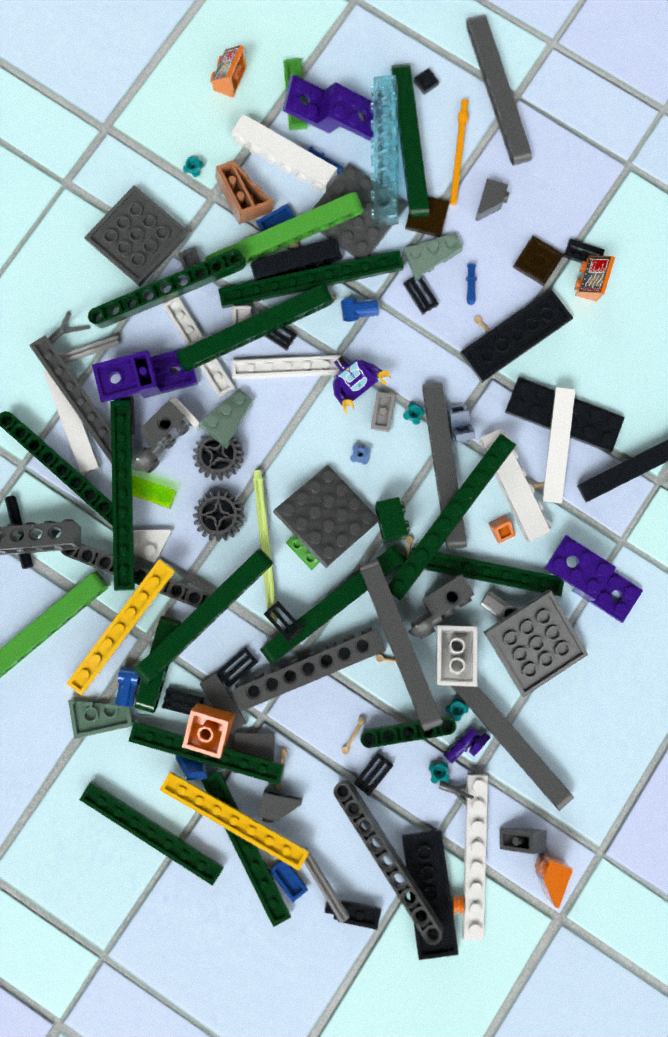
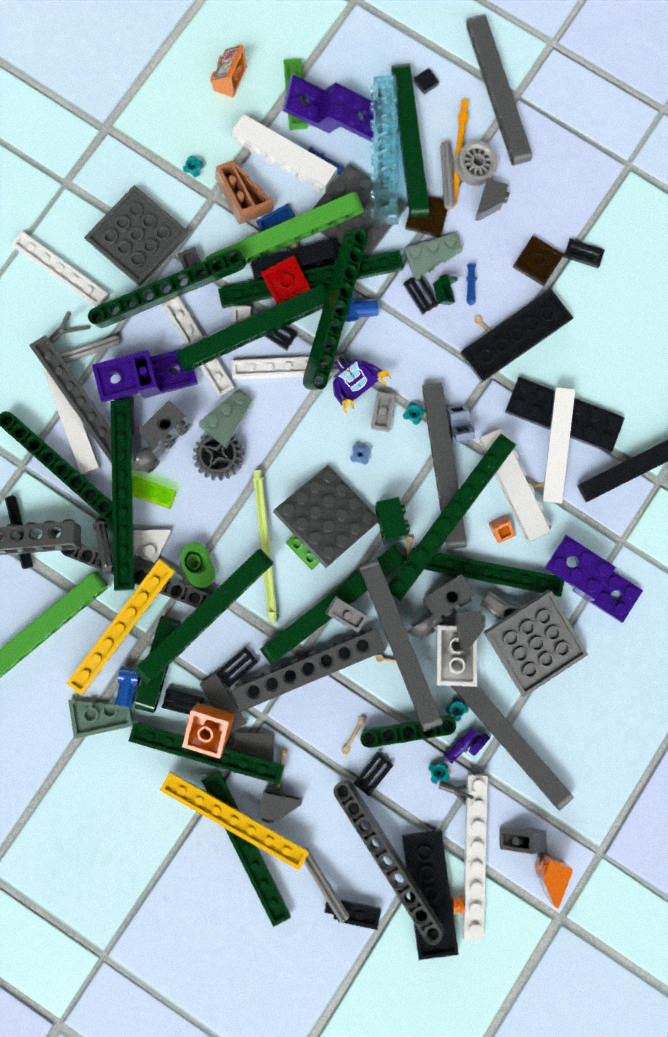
(60, 269): none -> white tile
(100, 527): none -> dark grey axle
(151, 833): dark green plate -> none
(191, 418): white tile -> none
(192, 769): blue piece -> none
(197, 565): none -> bright green piece
(227, 516): dark grey gear -> none
(285, 280): none -> red tile
(288, 880): blue tile -> none
(294, 633): black tile -> none
(335, 310): none -> dark green beam
(346, 614): none -> plate
(443, 289): none -> dark green bracket
(447, 175): none -> light grey axle
(468, 170): none -> light grey wheel
(469, 627): none -> dark grey slope
(594, 277): slope -> none

